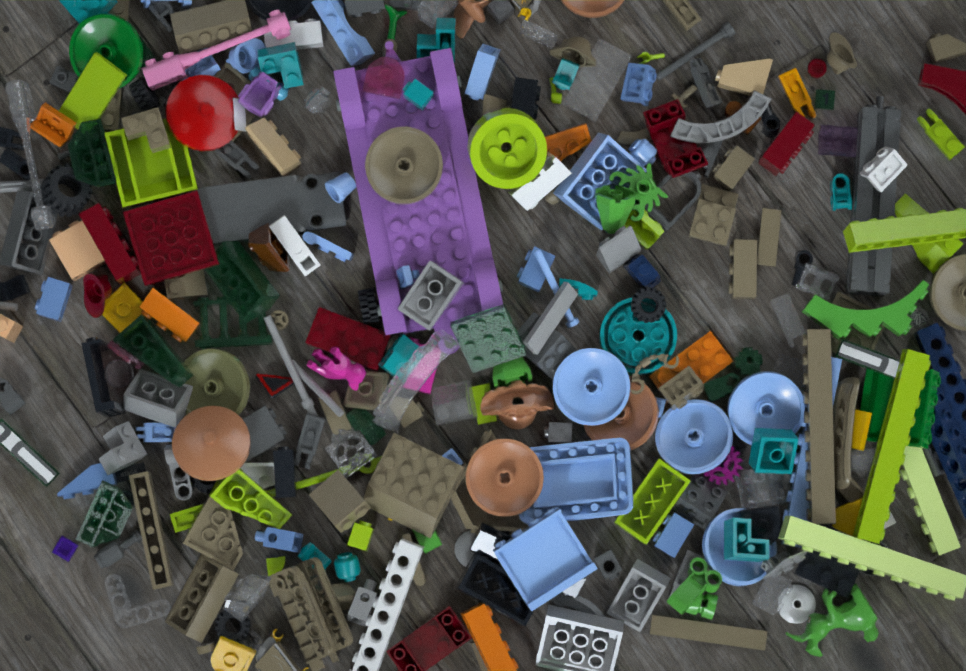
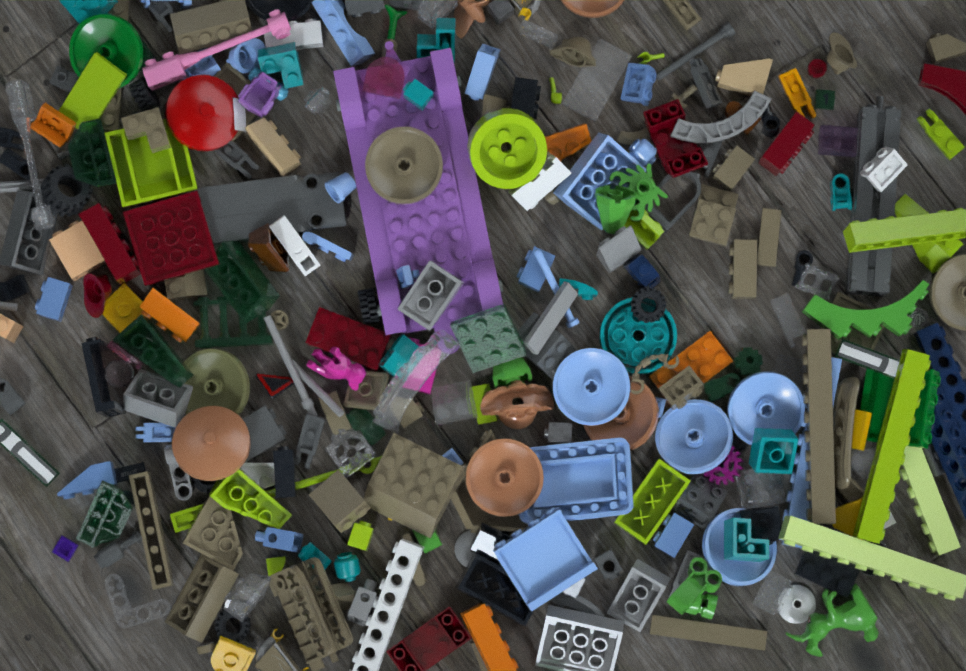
(124, 448): light grey brick -> none
(565, 74): teal bracket -> none
(781, 562): light grey hinge -> none

